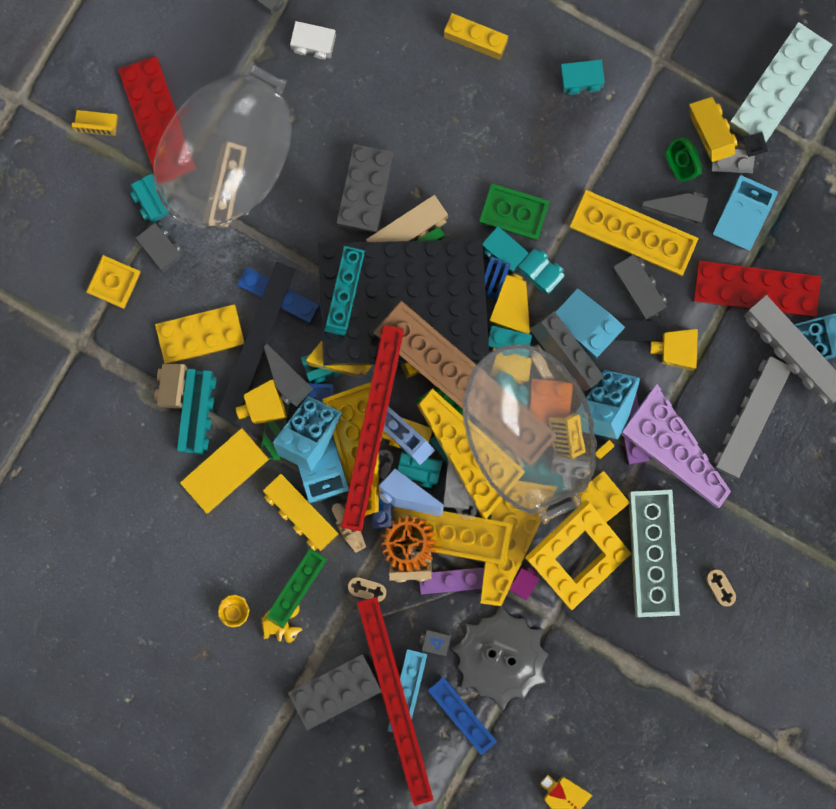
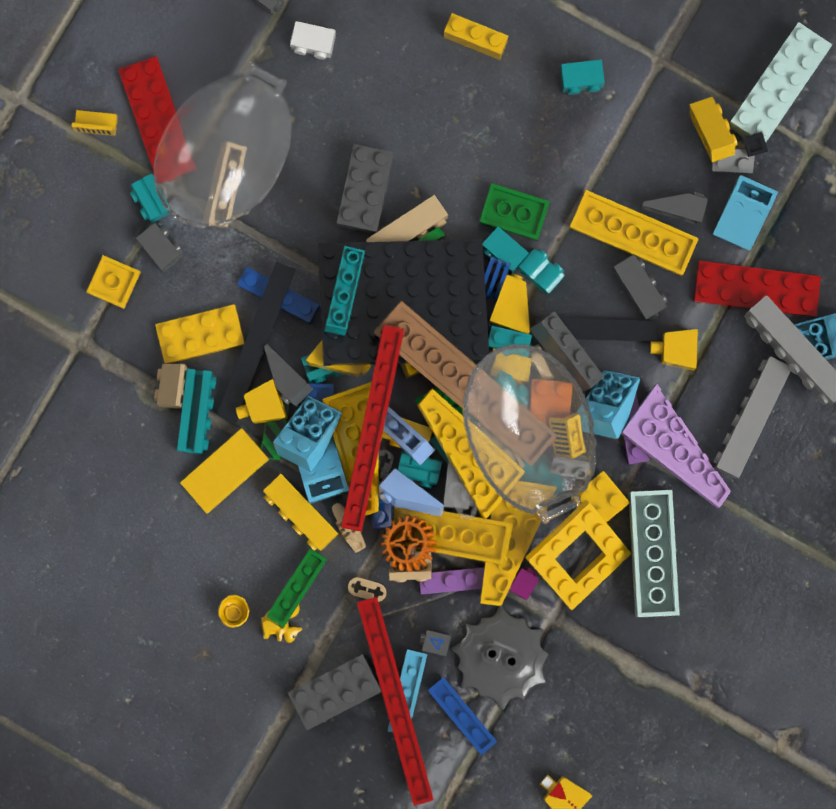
(589, 323): medium azure slope -> none
(604, 450): yellow tile -> none
(683, 159): green piece -> none
(725, 585): tan beam -> none

